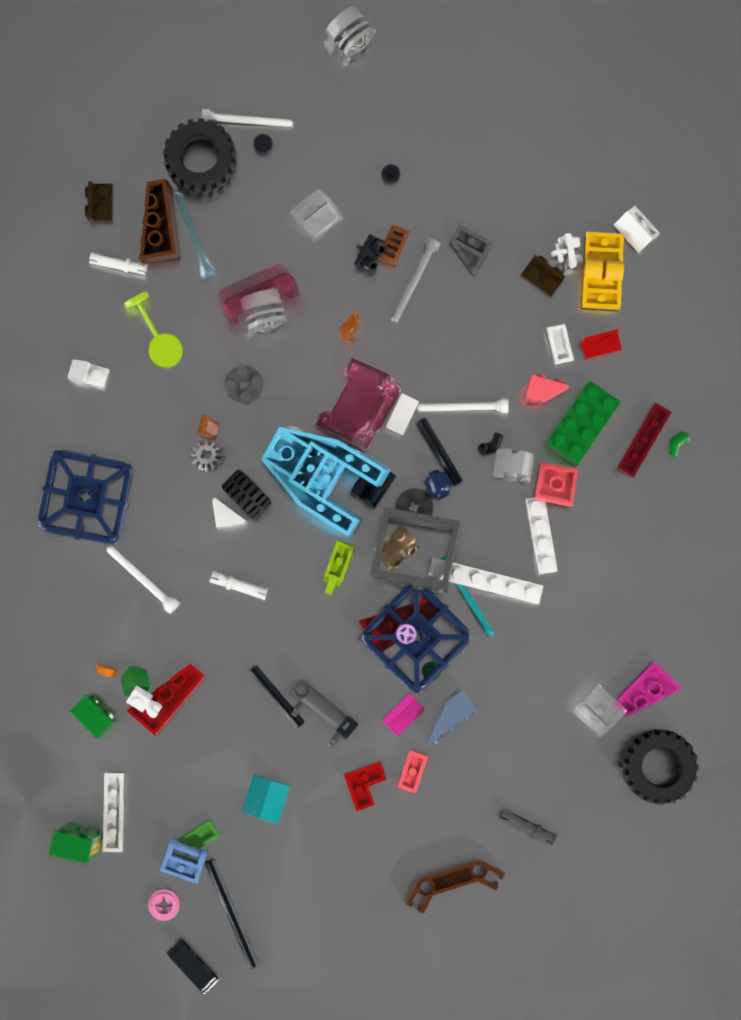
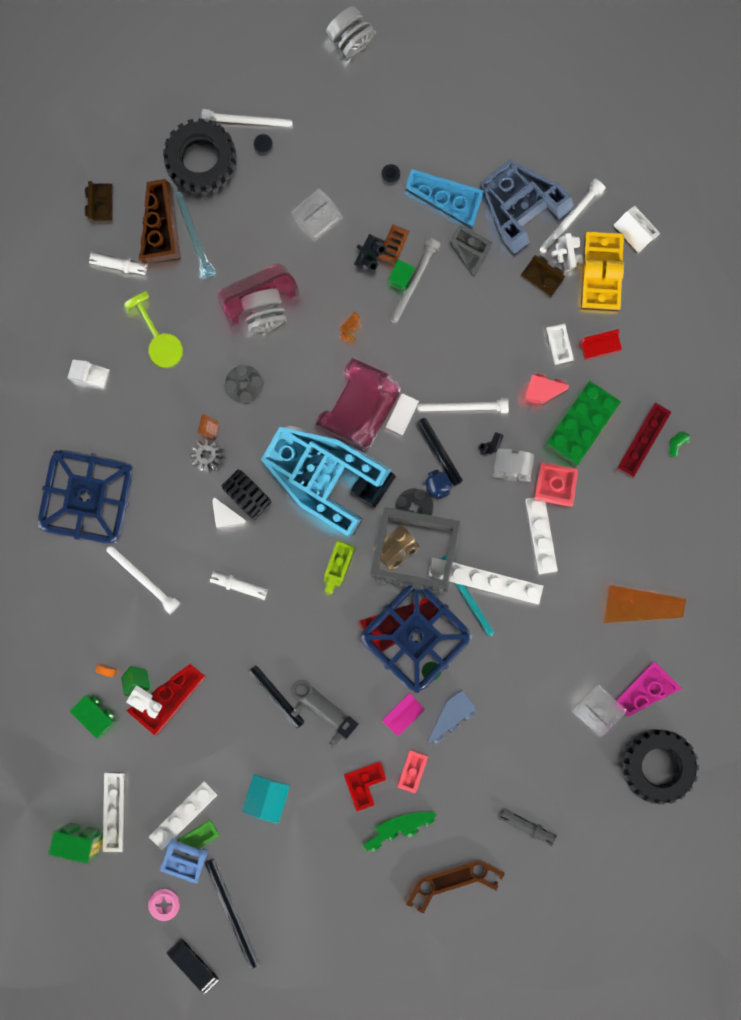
(183, 815): none -> white plate
(401, 275): none -> green panel
(406, 636): lavender wheel -> none
(406, 823): none -> green slope
(452, 197): none -> dark azure wing
(519, 196): none -> sand blue wedge
(595, 188): none -> white piece
(638, 605): none -> clear orange wing

